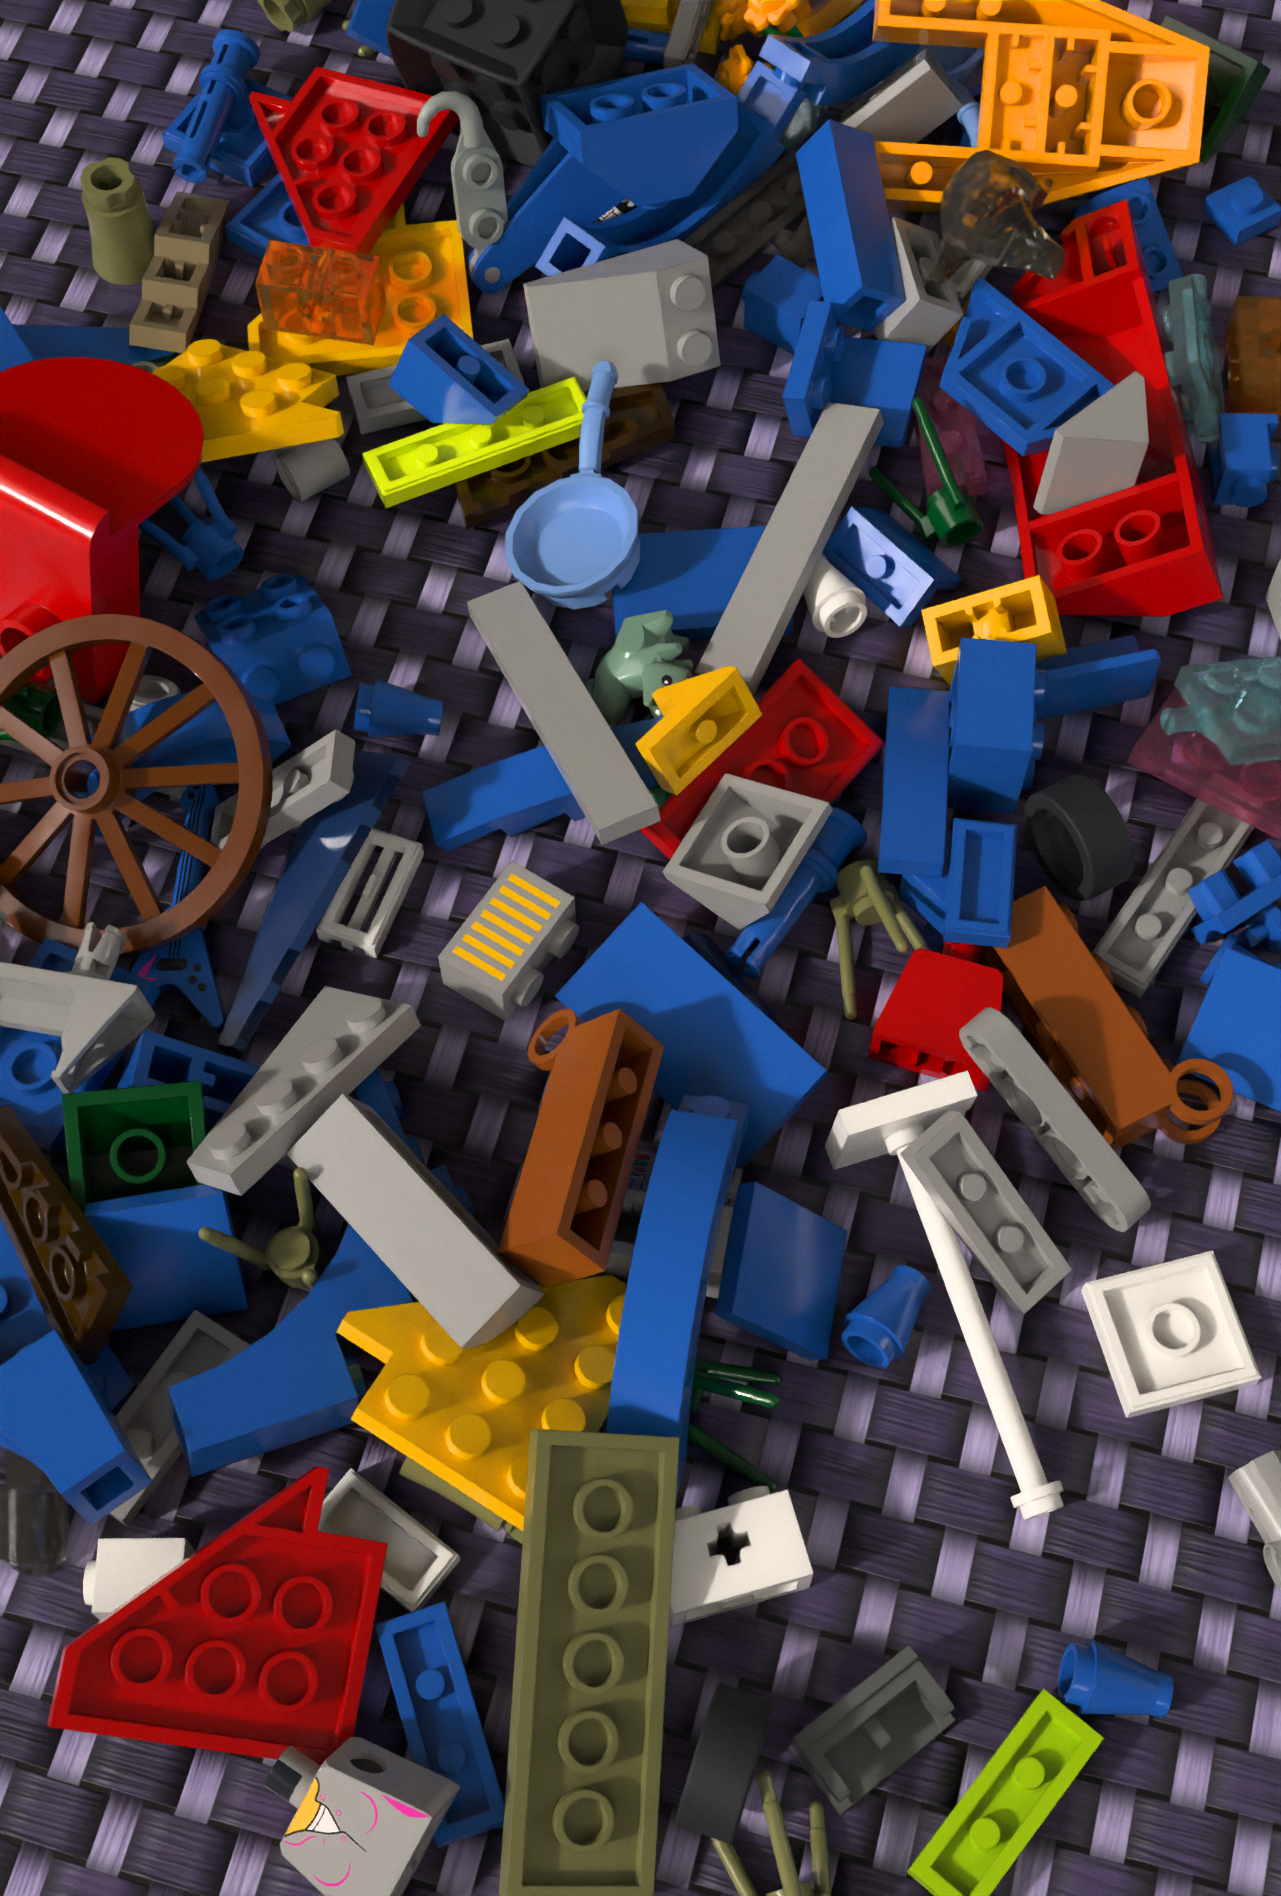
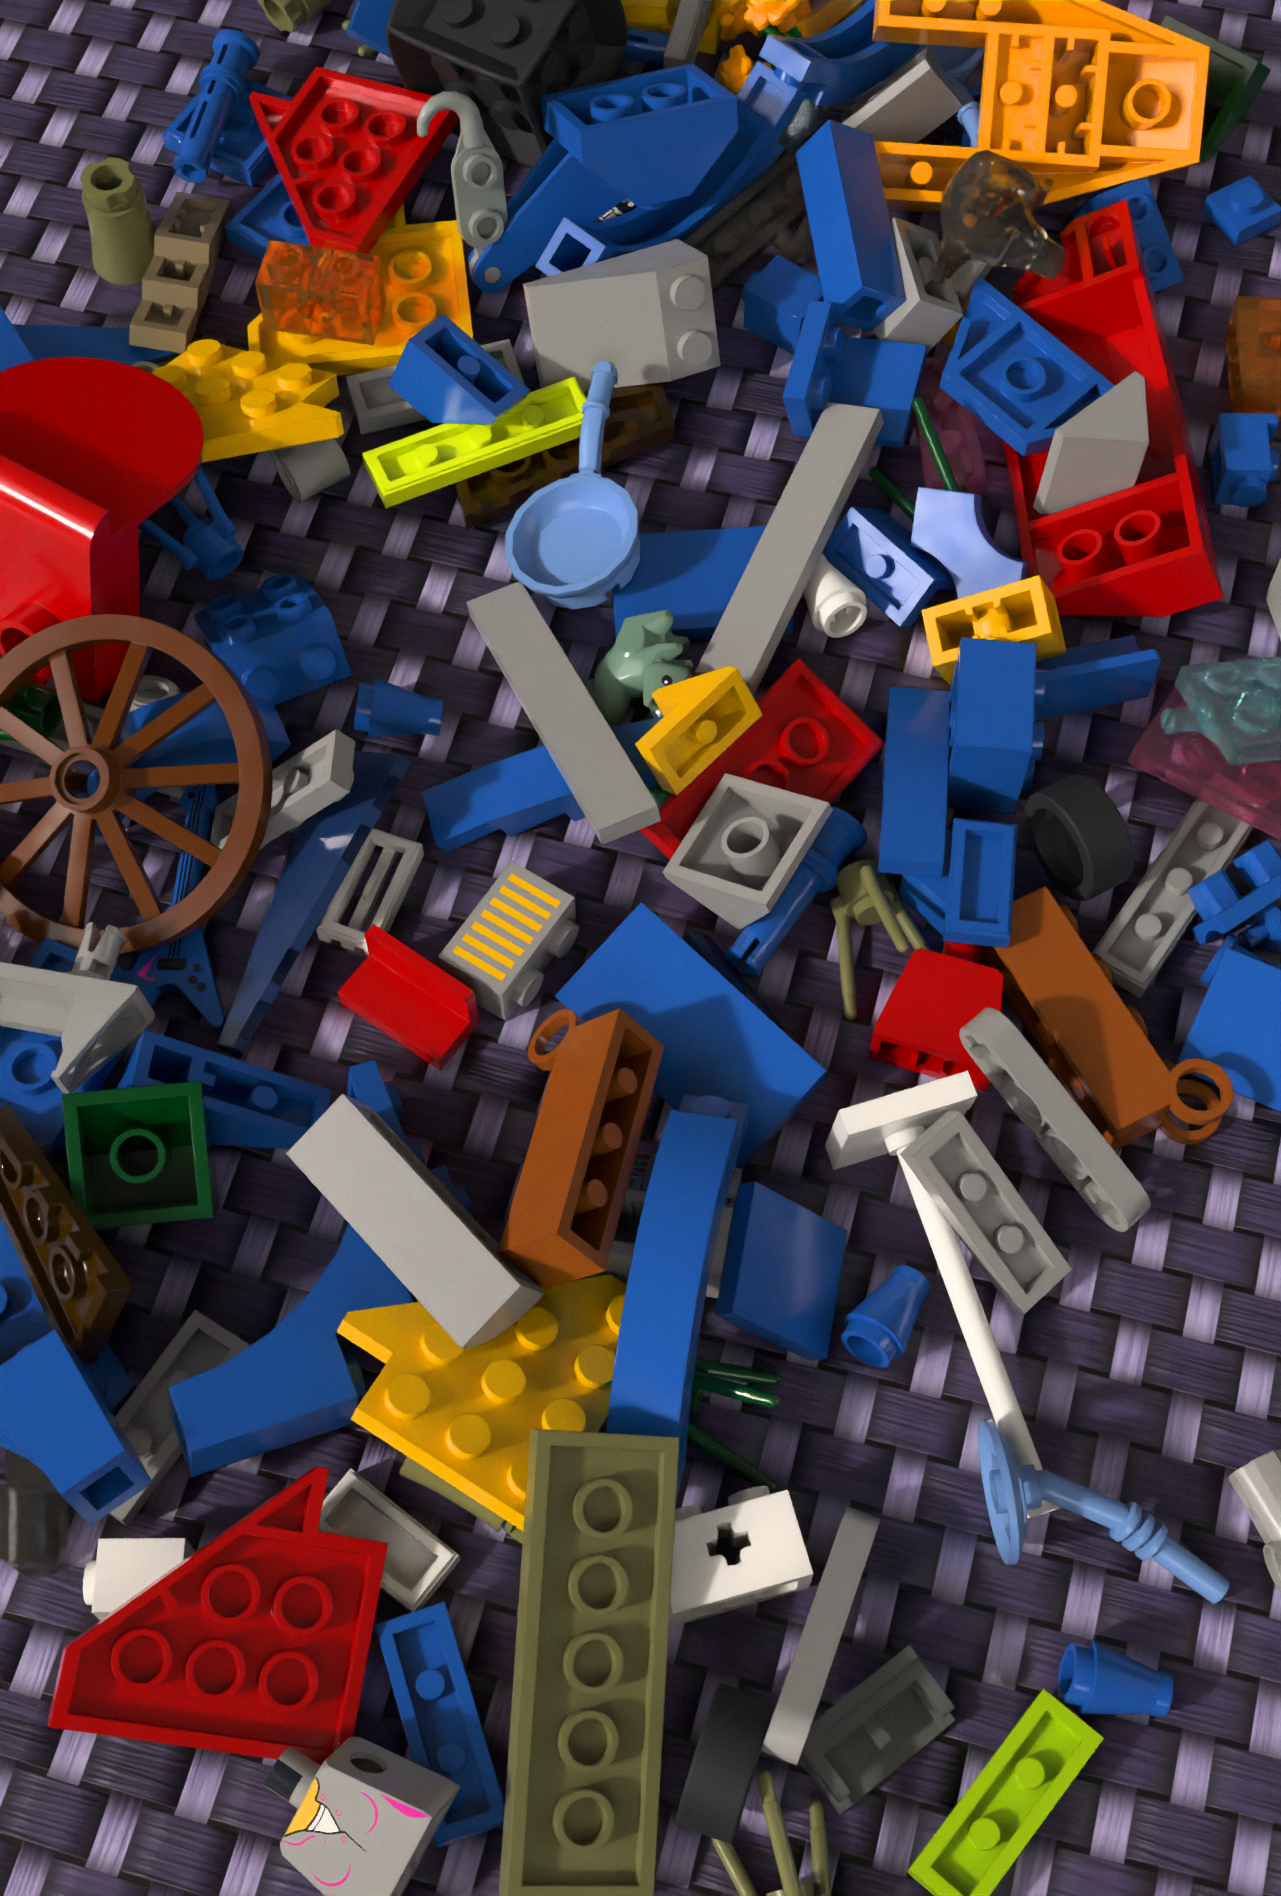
(166, 1259): blue tile -> none
(292, 1251): olive plant -> none
(320, 1058): light grey wing -> none
(411, 999): none -> red panel
(820, 1637): none -> light grey beam
(954, 532): none -> tile
(1016, 1488): none -> medium blue dish
(1170, 1334): white tile -> none
(1195, 356): clear light blue plate -> none

